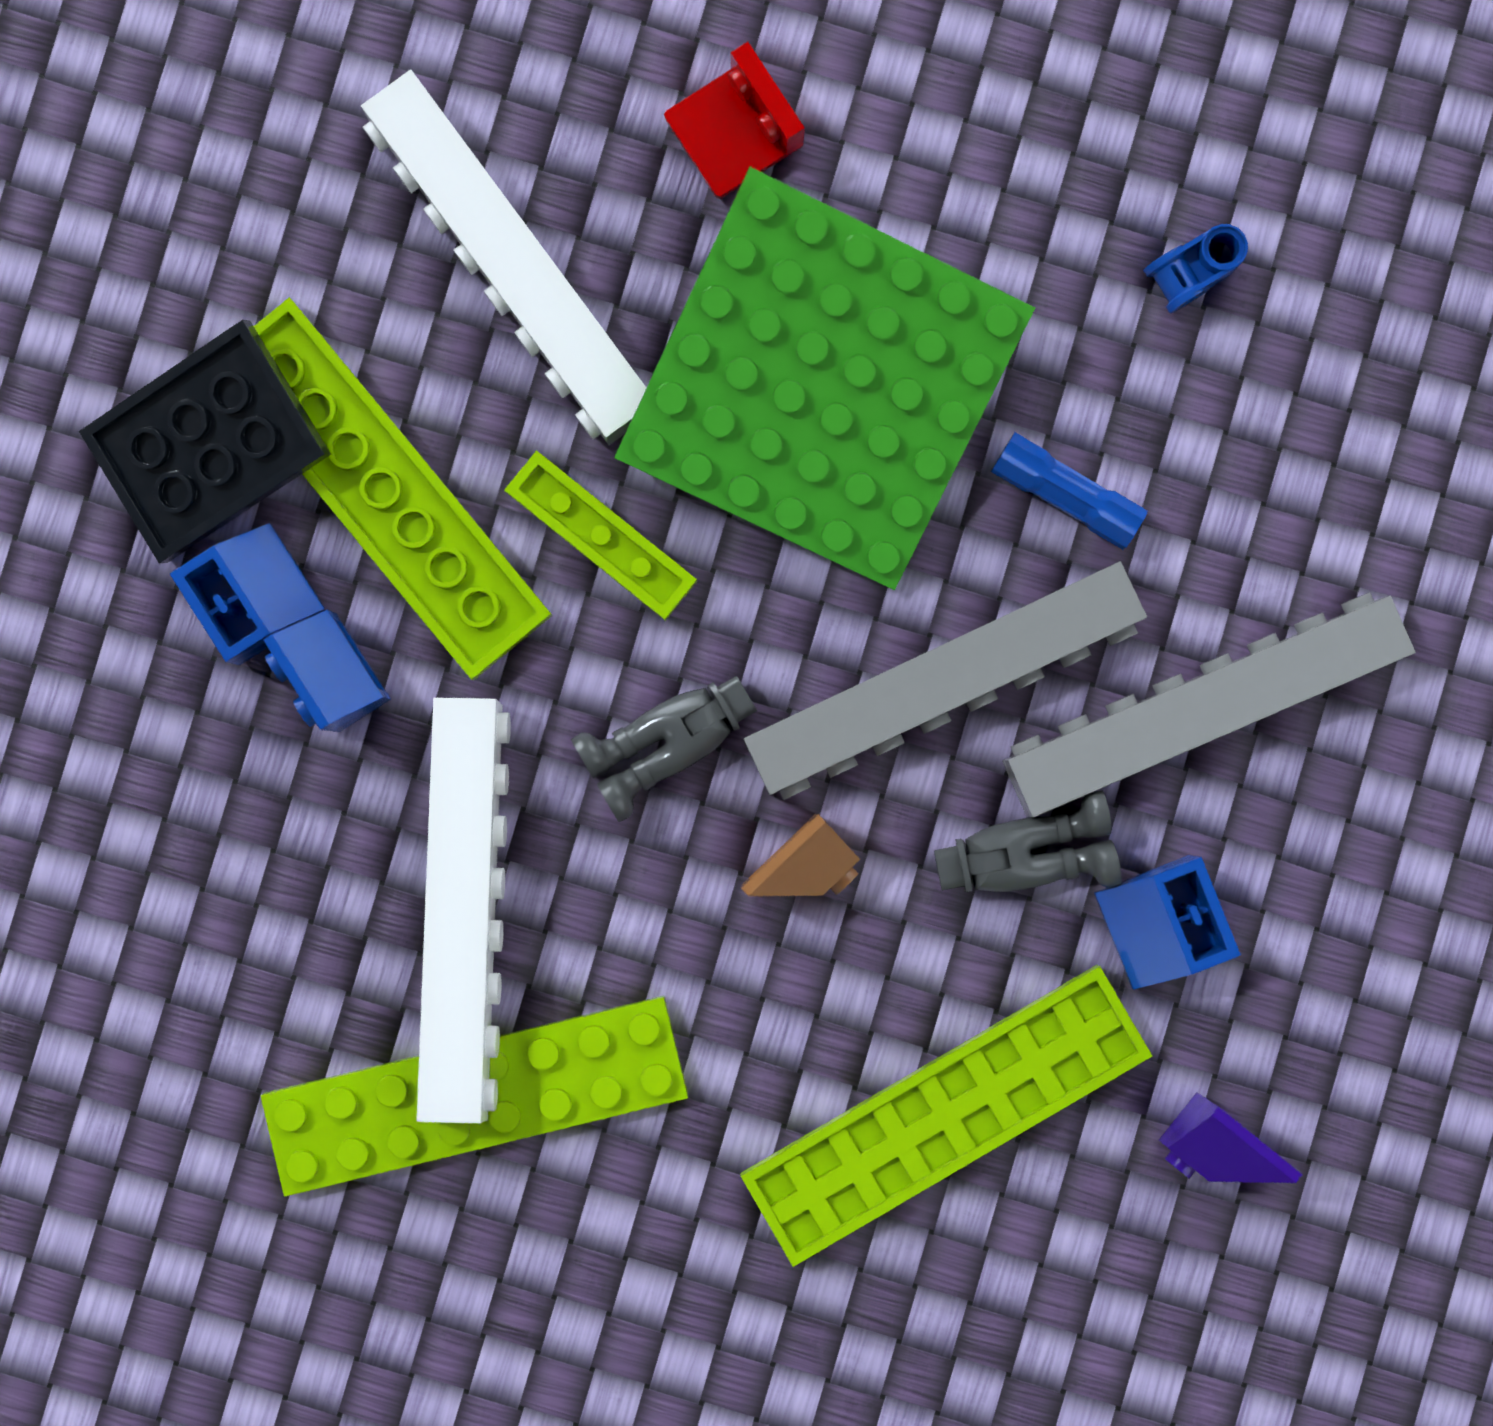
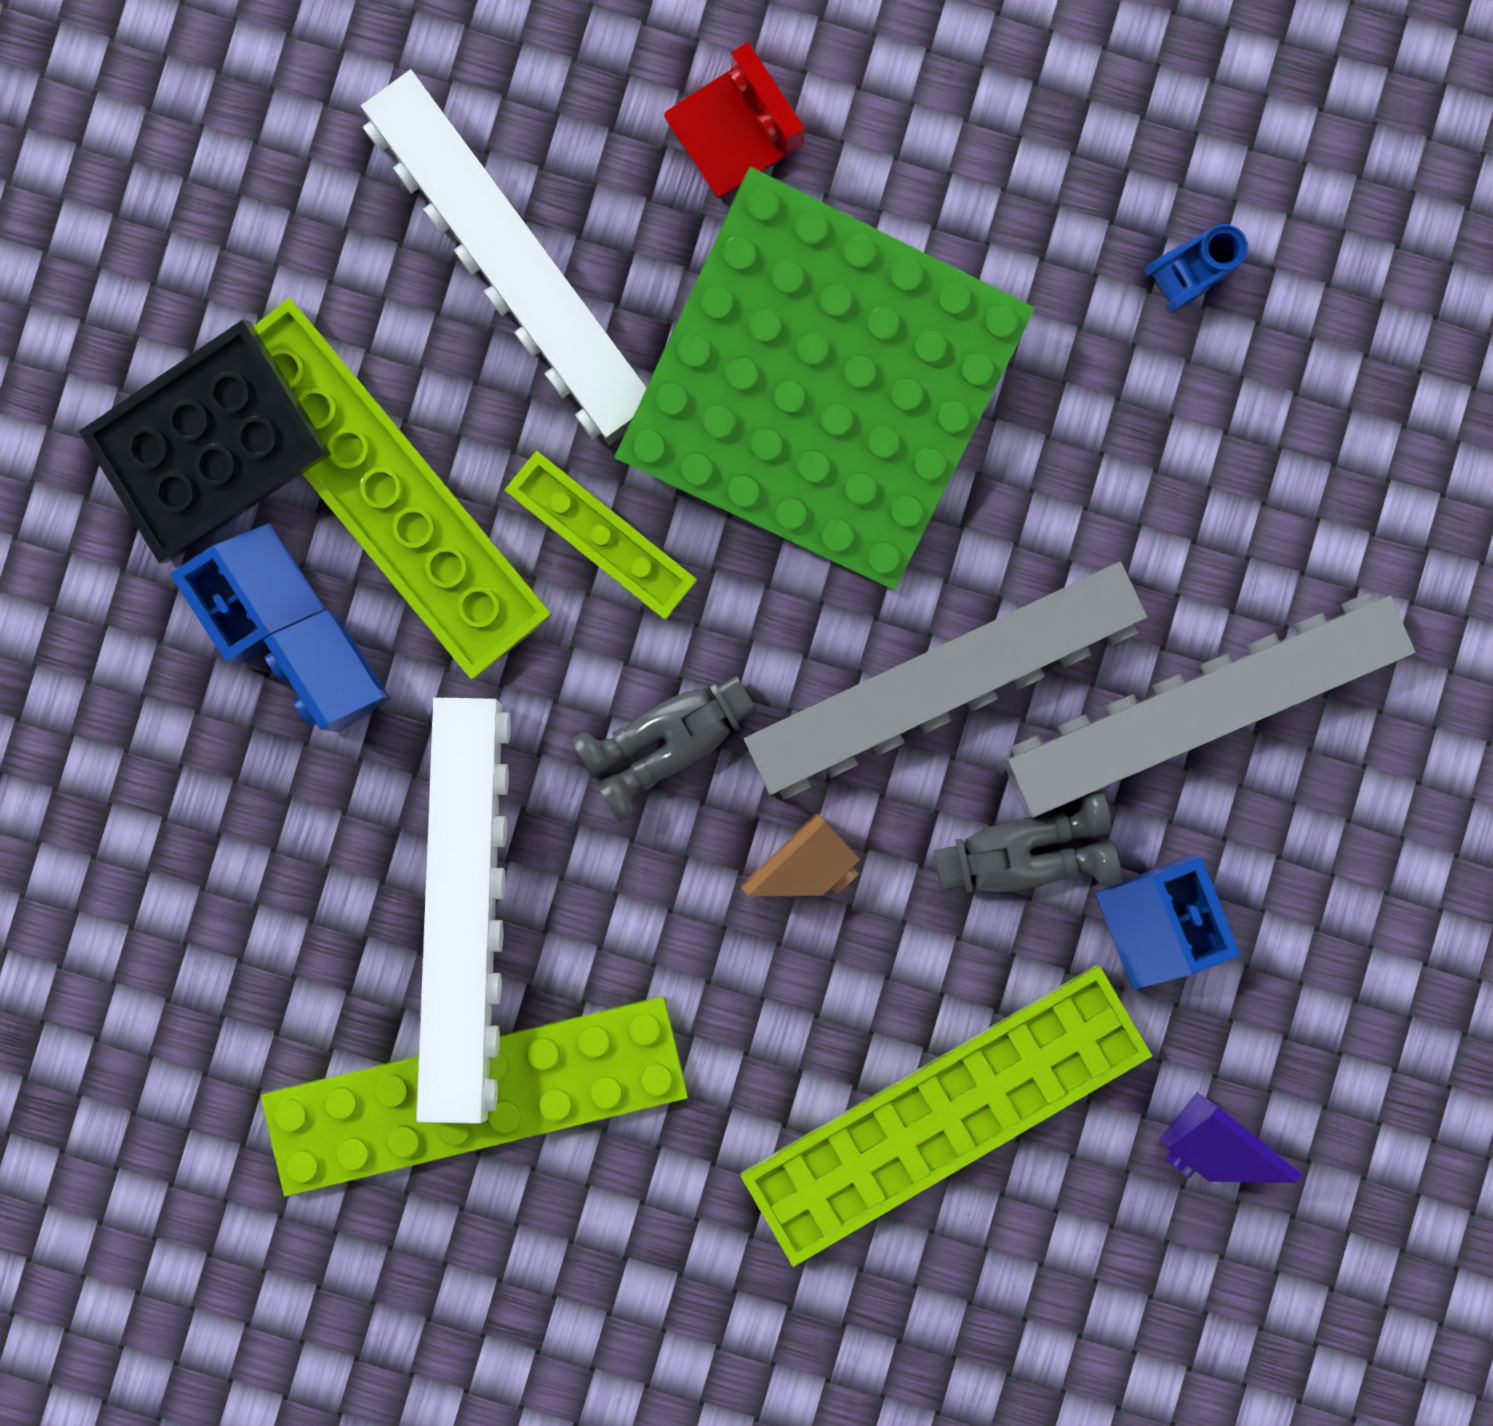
(1099, 509): blue axle -> none

